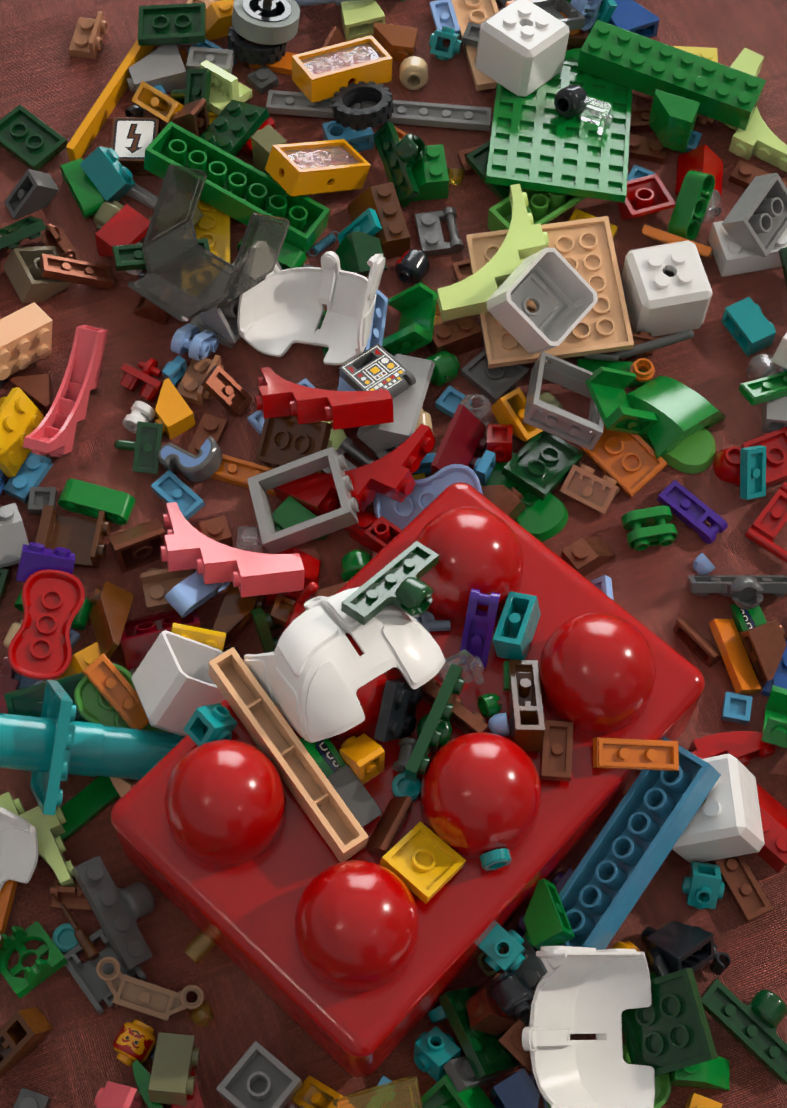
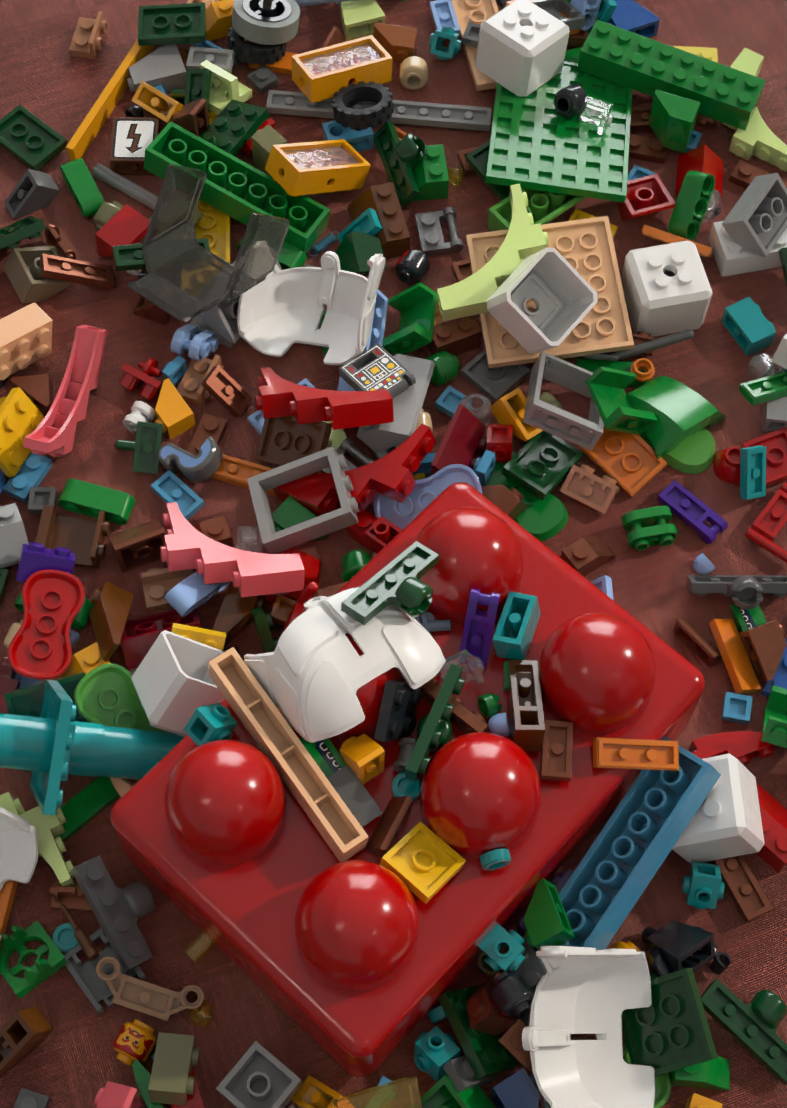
(108, 174): teal brick -> none
(116, 691): orange tile -> none

